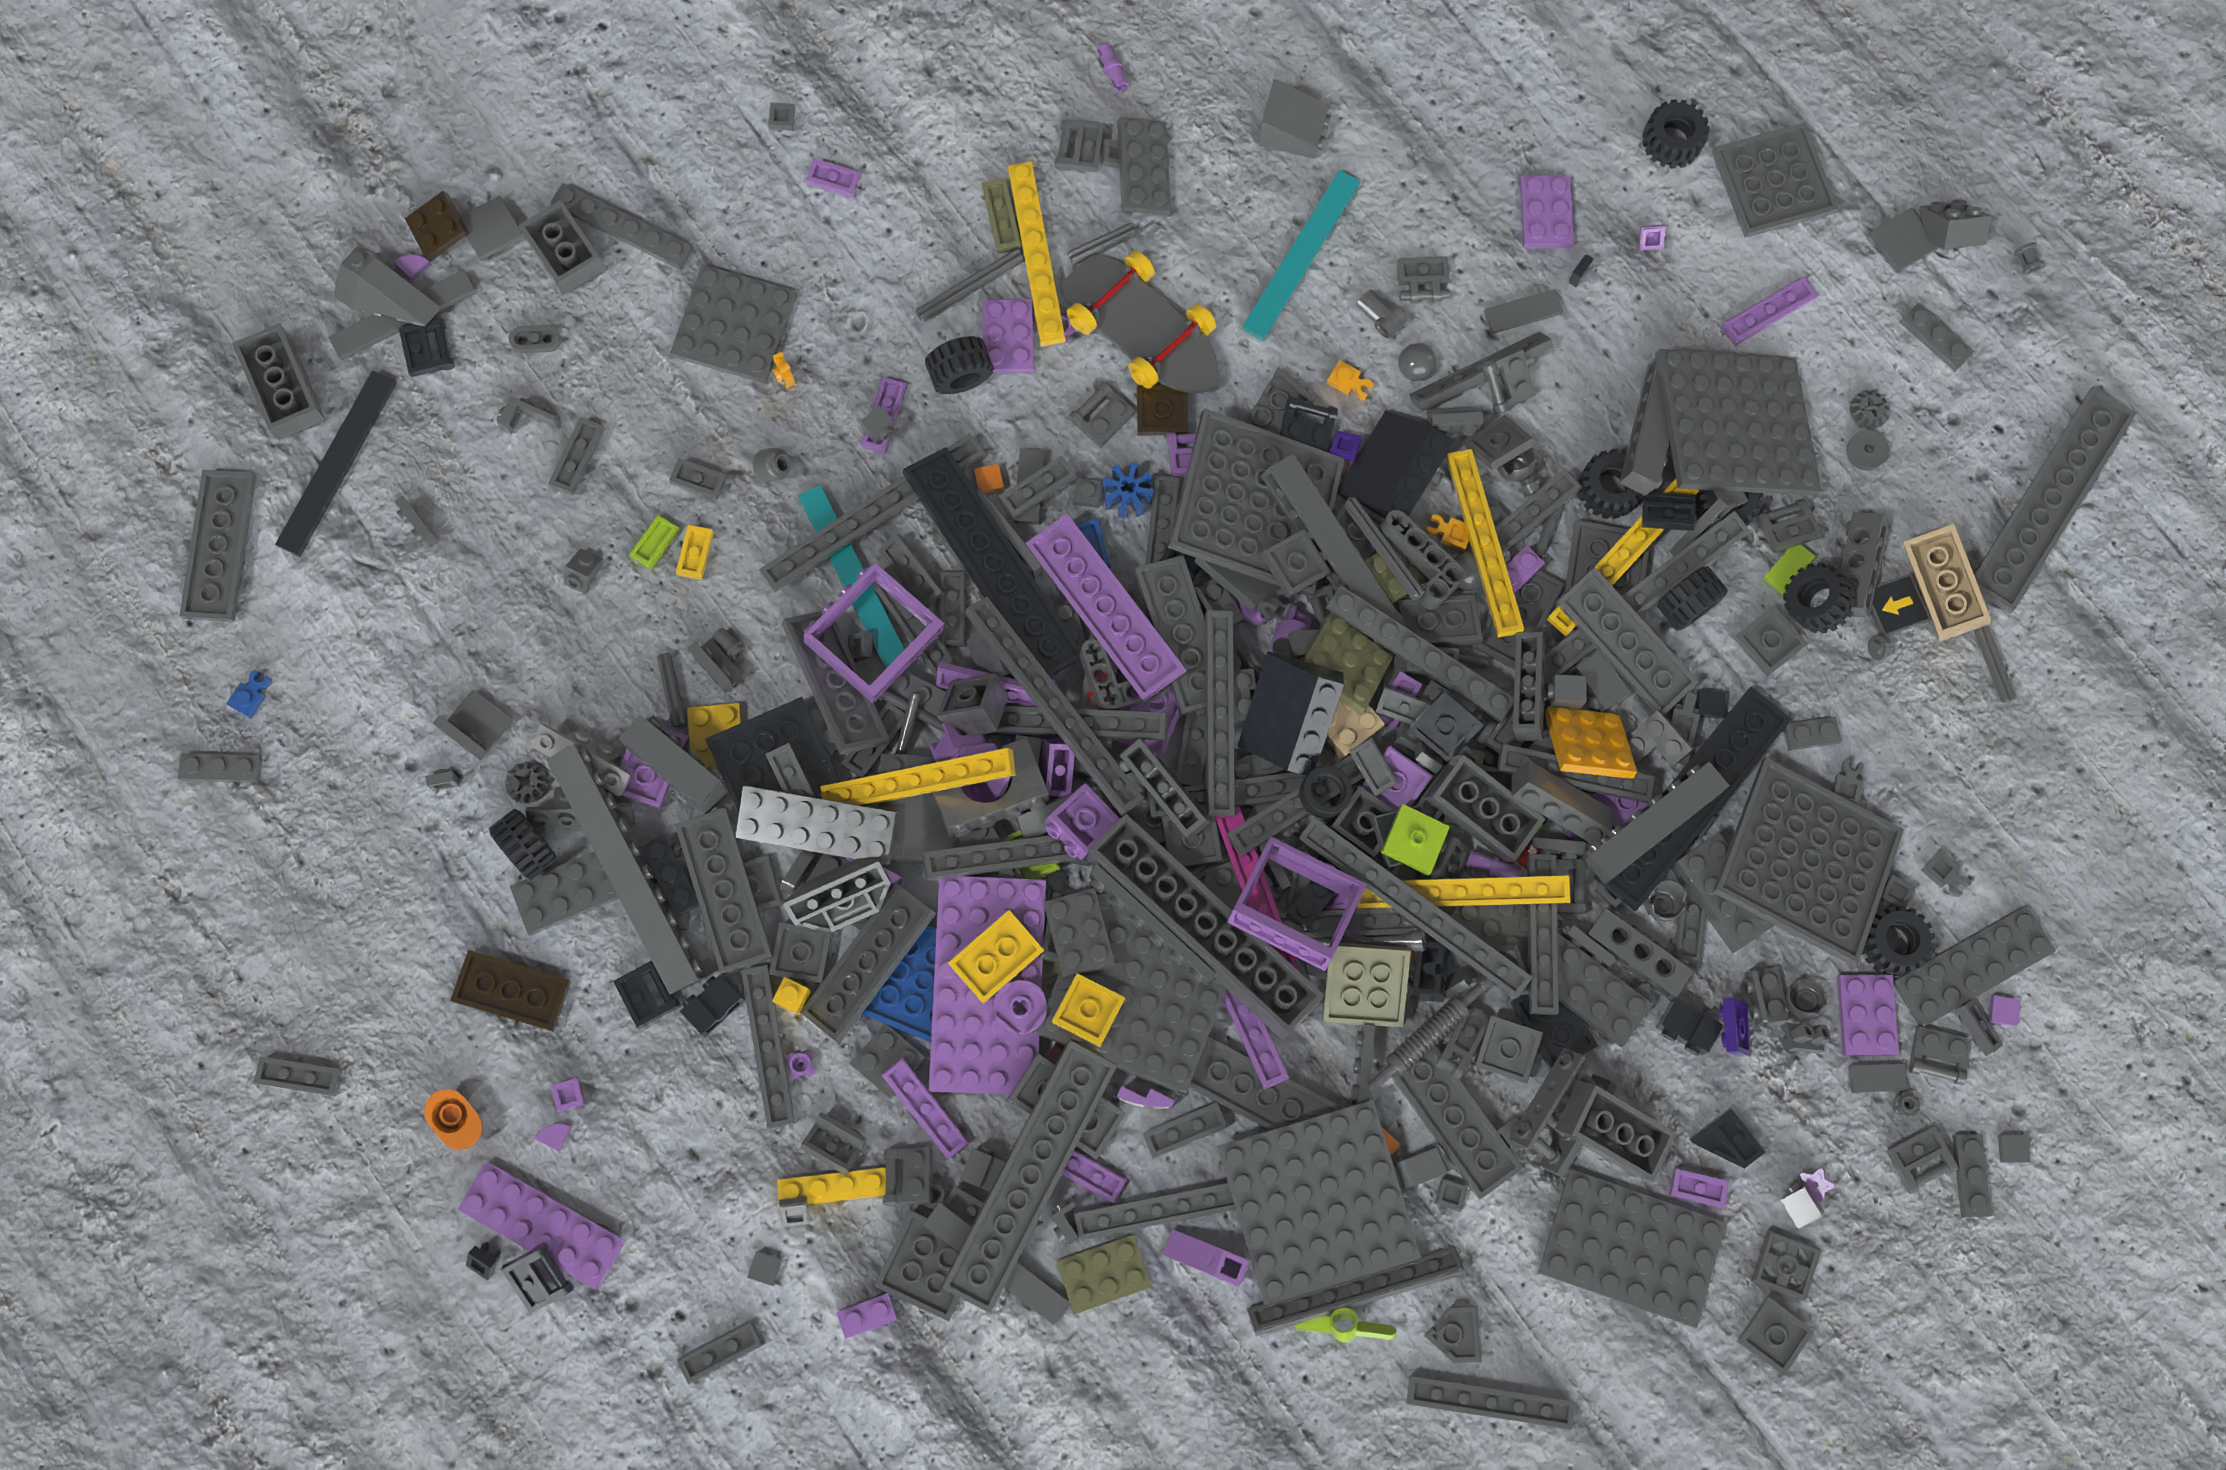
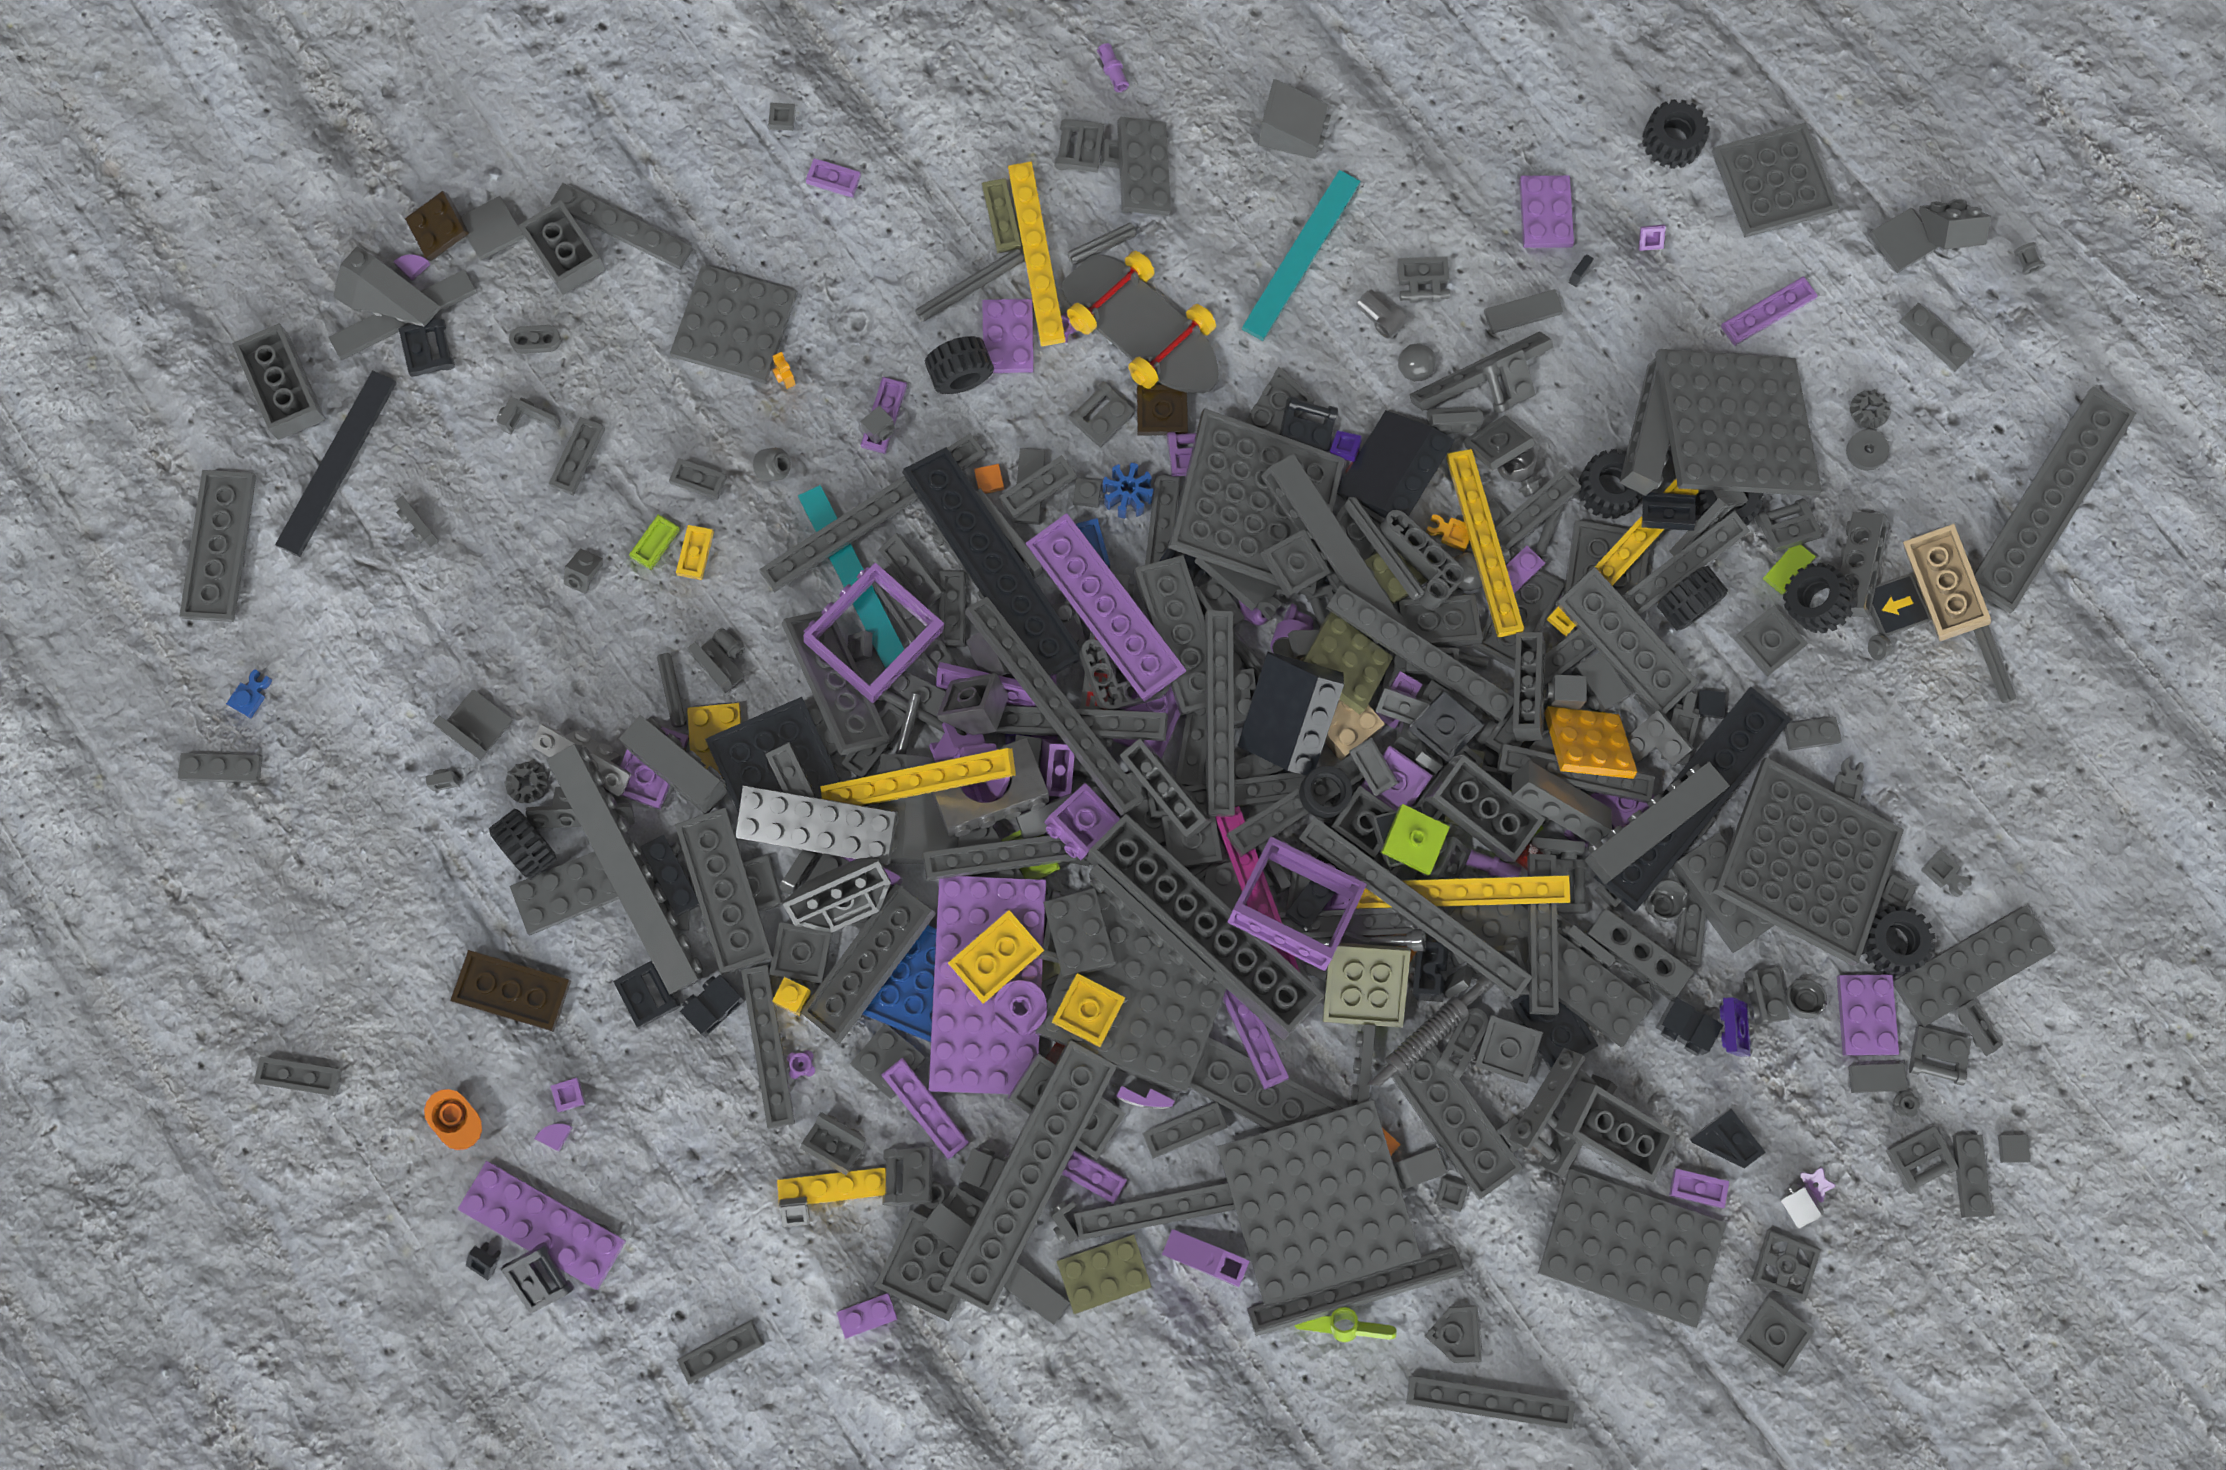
(765, 1268): dark grey tile -> none
(1347, 378): light orange plate -> none
(1804, 1038): dark grey hips -> none
(2004, 1011): medium lavender tile -> none

